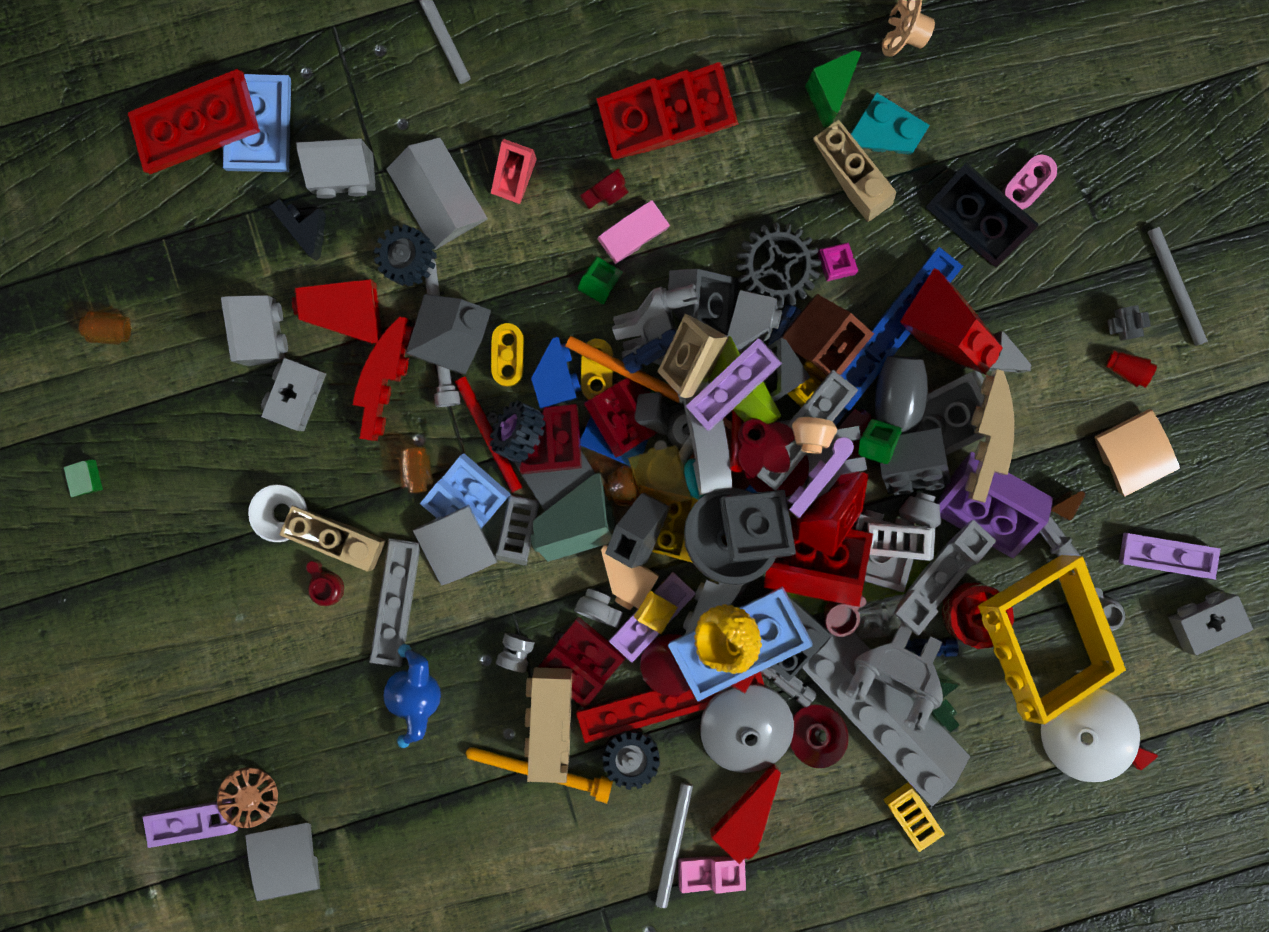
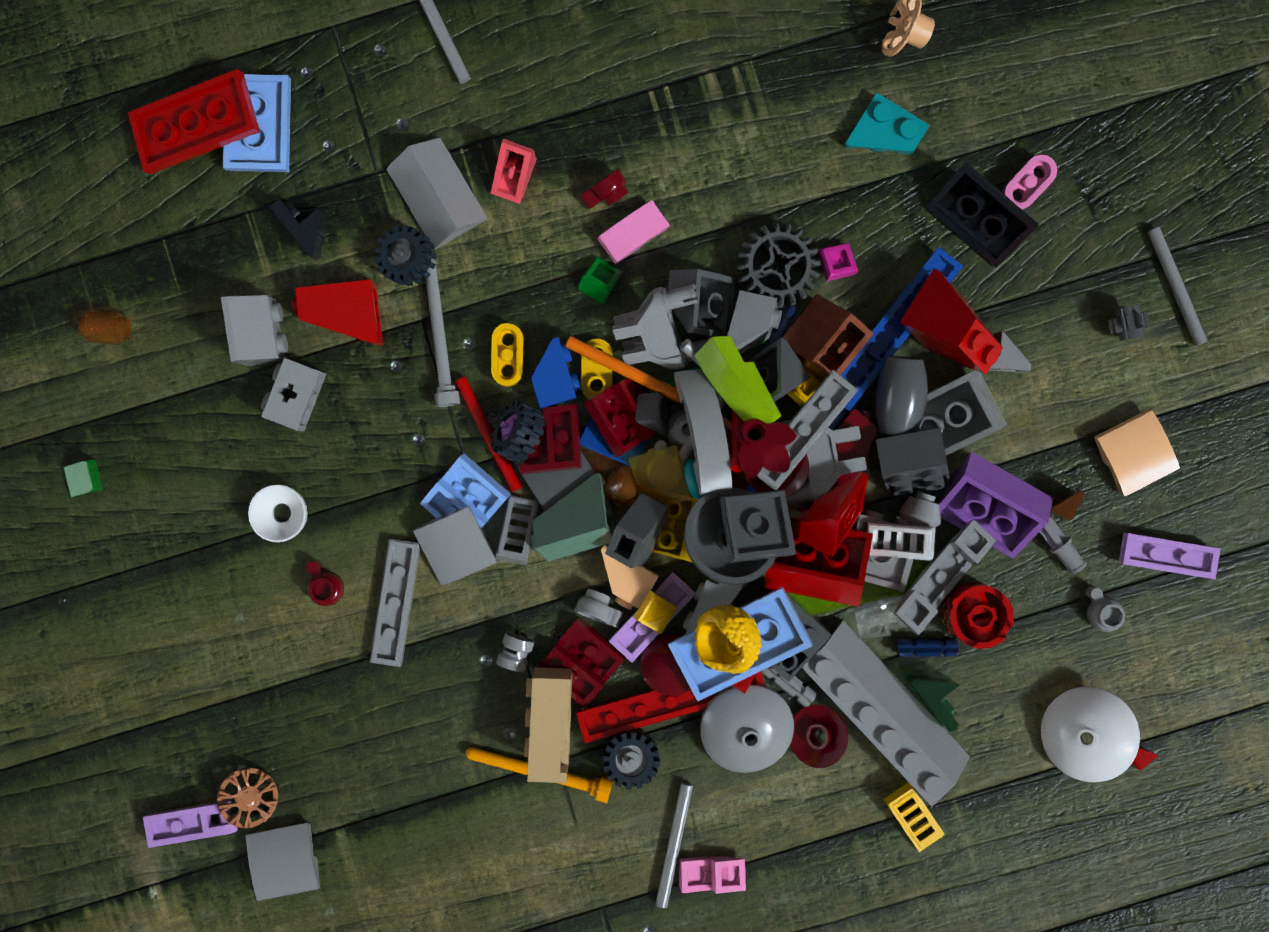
(333, 538): tan slope -> none
(337, 167): light grey slope -> none
(384, 363): red slope -> none
(412, 695): blue piece -> none
(415, 469): clear orange brick -> none
(447, 332): dark grey slope -> none
(649, 352): dark blue axle -> none
(667, 111): red slope -> none
(692, 356): tan slope -> none
(733, 384): lavender plate -> none
(746, 820): red slope -> none
(813, 433): light nougat cone -> none
(821, 476): lavender plate -> none
(829, 85): green slope -> none
(842, 618): piece -> none
(855, 171): tan slope -> none
(879, 441): green slope -> none
(904, 672): light grey connector -> none
(996, 423): tan slope -> none
(1091, 626): yellow window -> none
(1132, 368): red cone -> none
(1227, 622): light grey brick -> none

